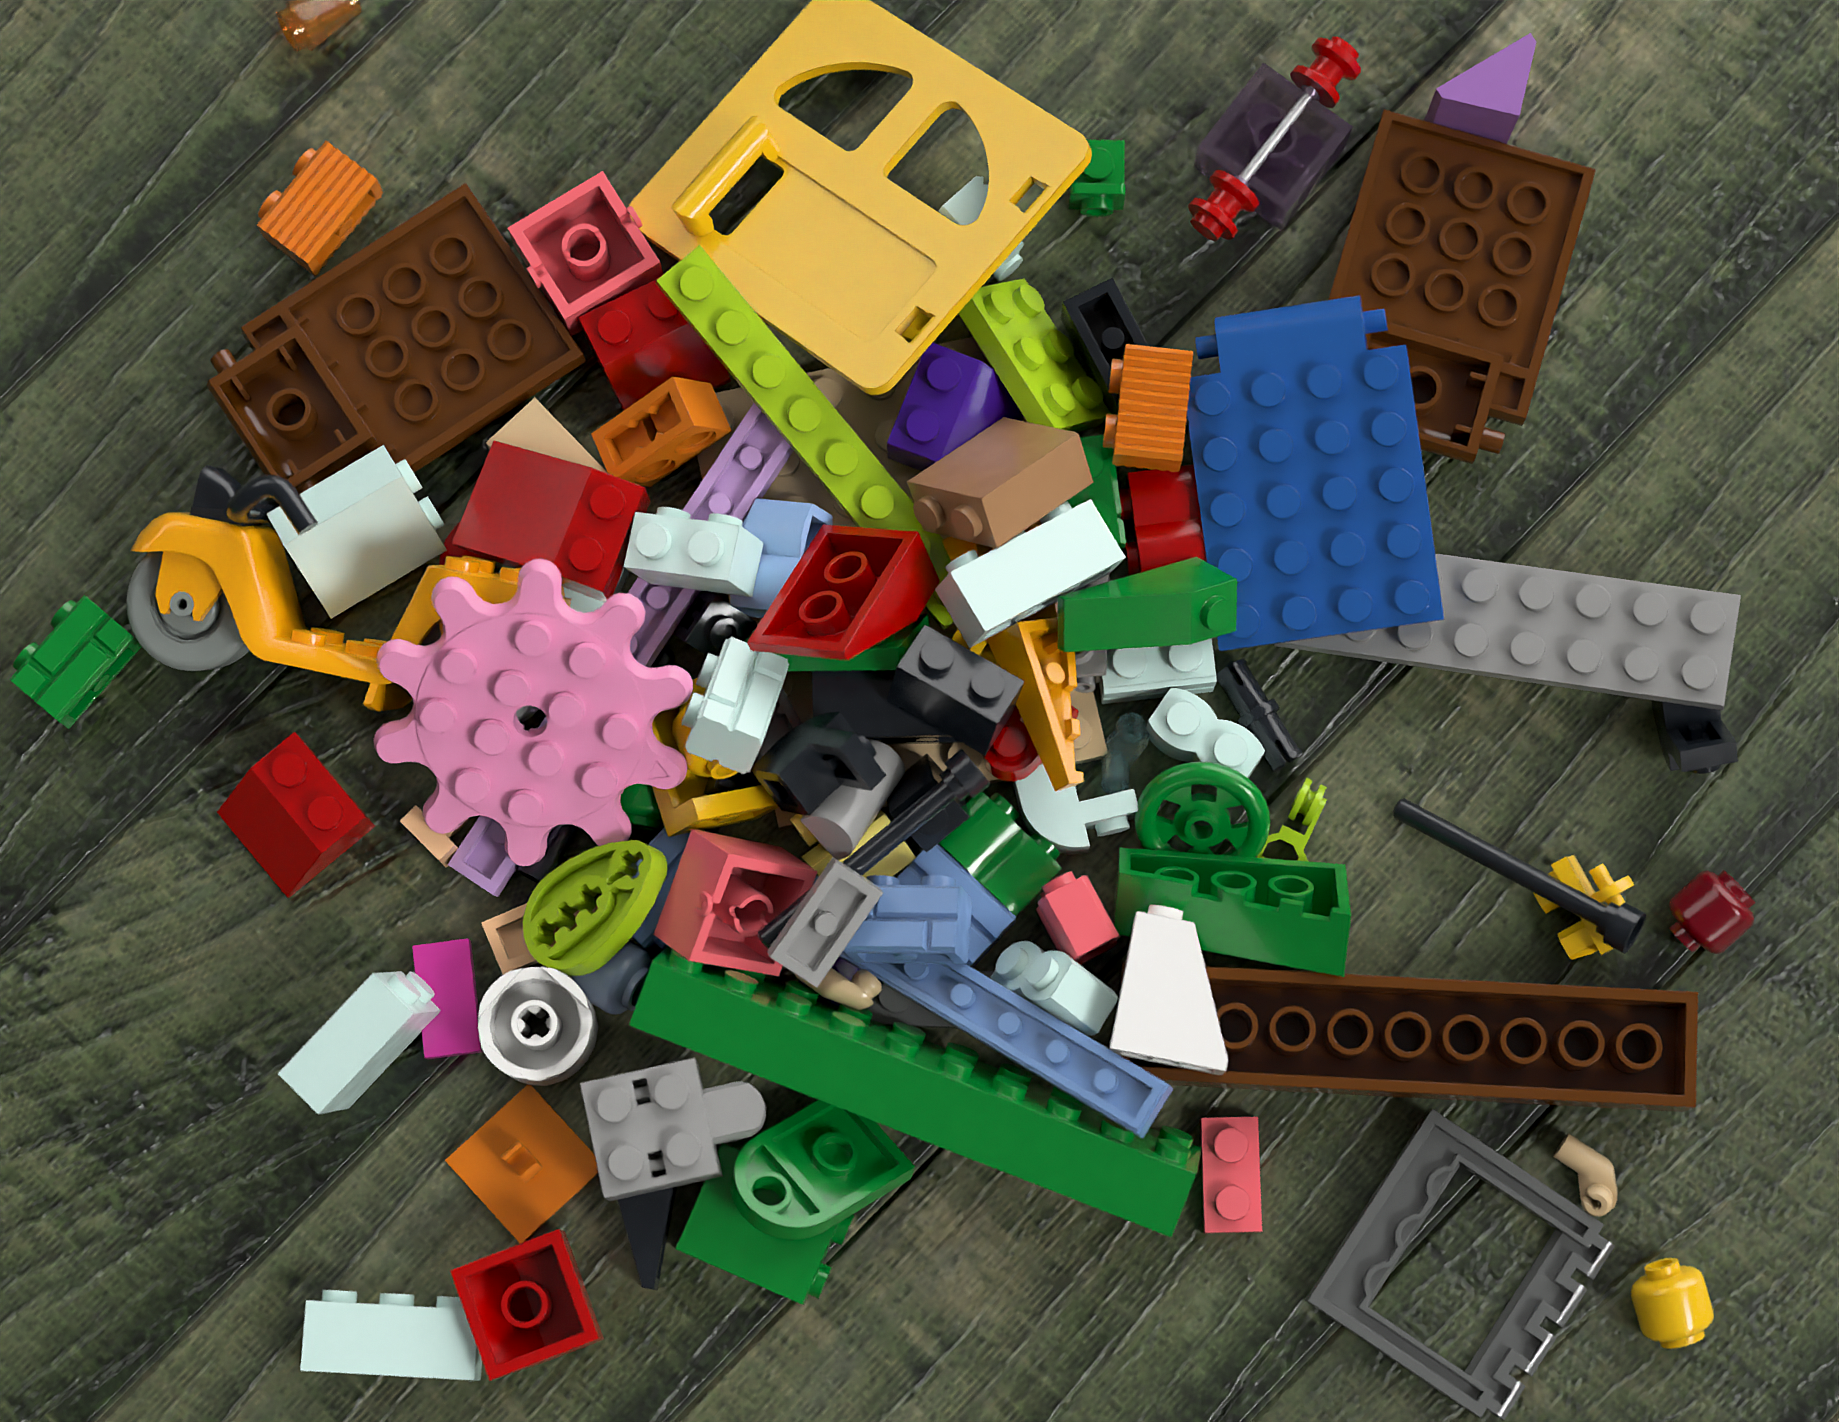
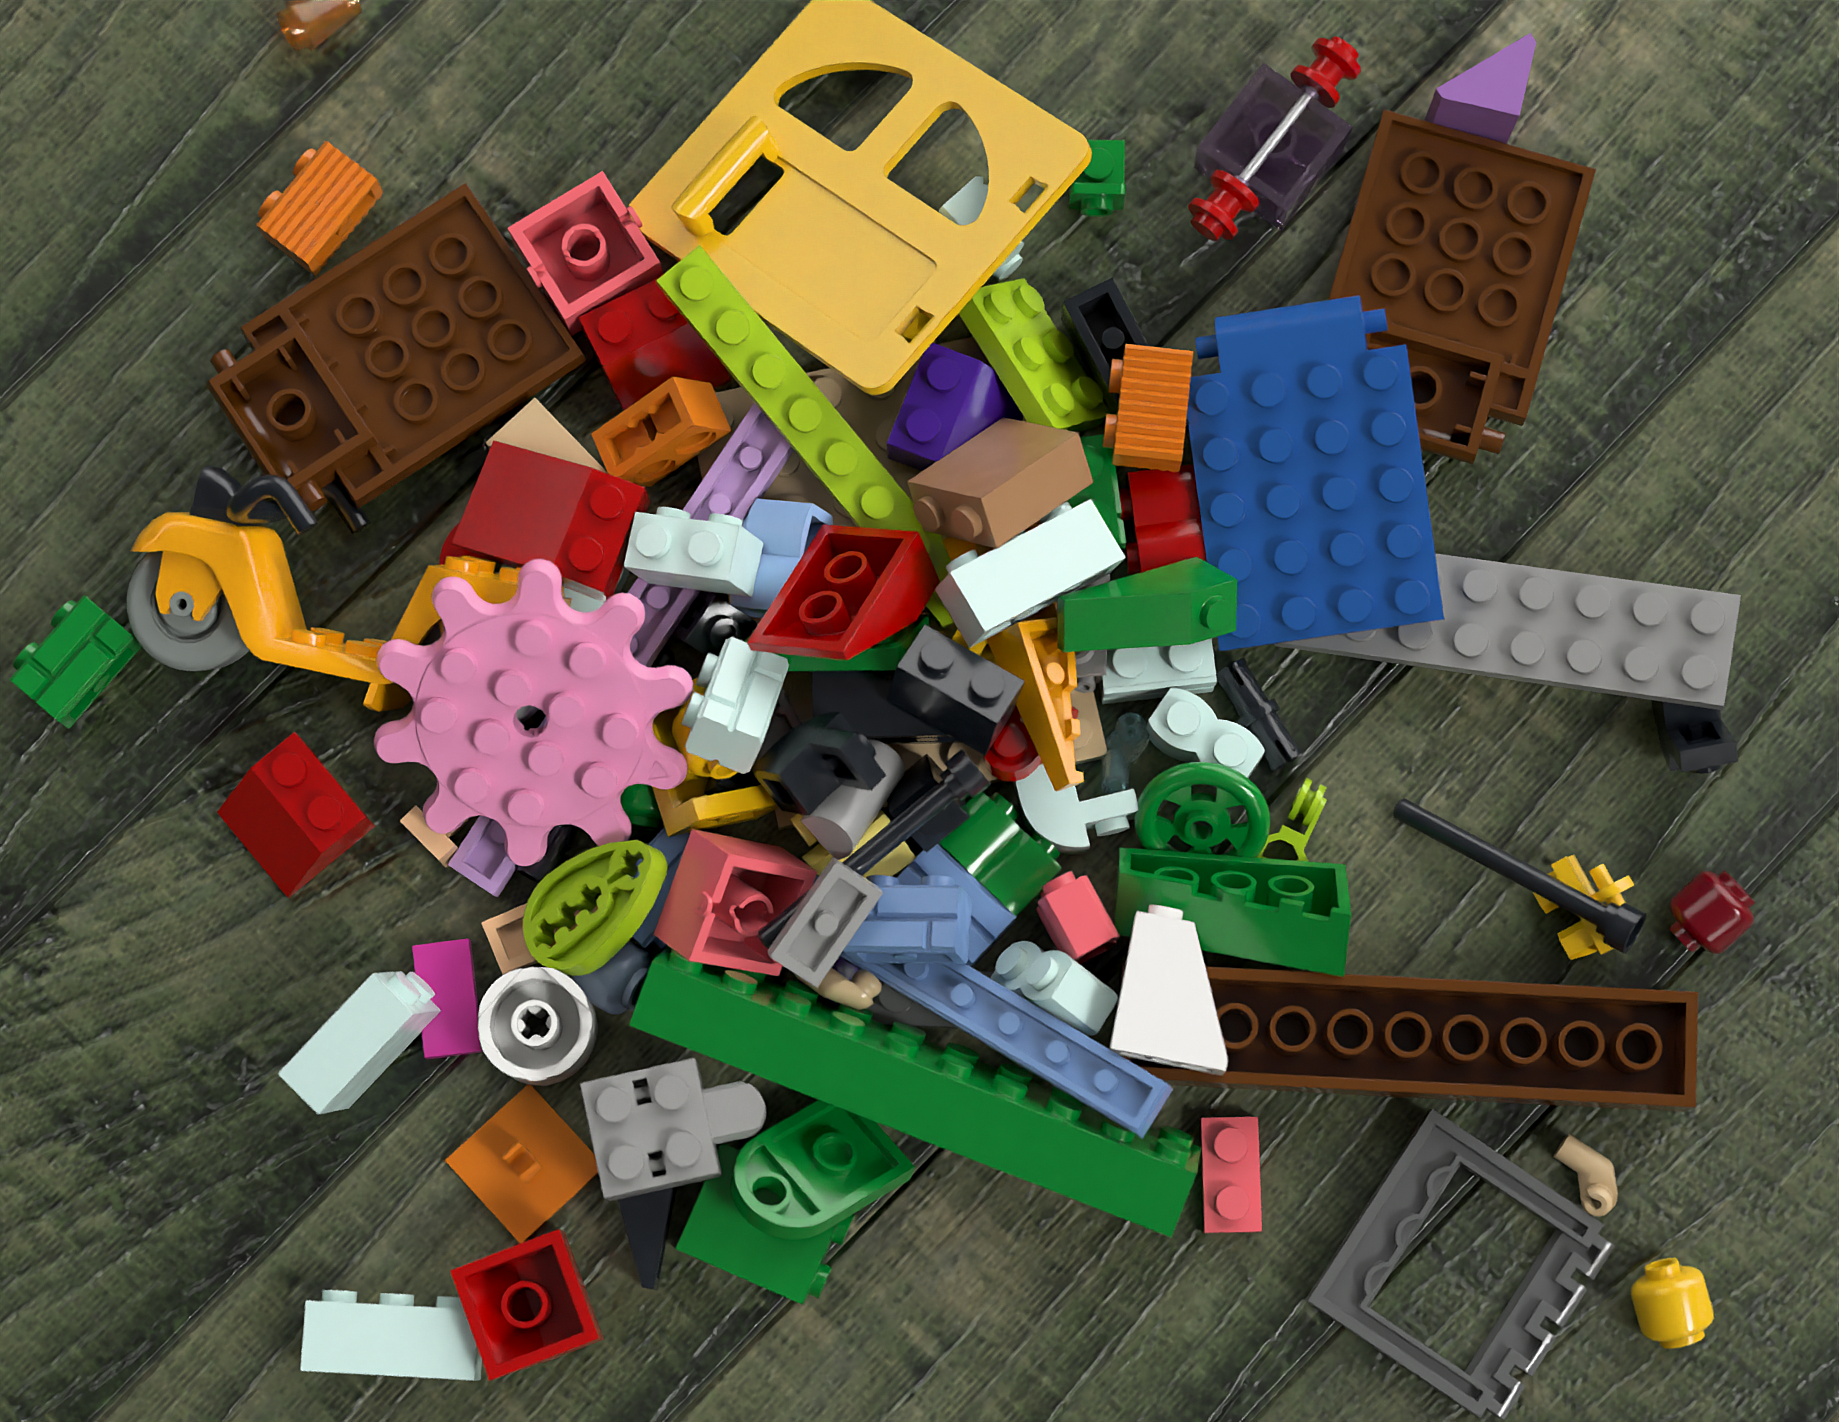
(365, 531): light aqua brick -> none

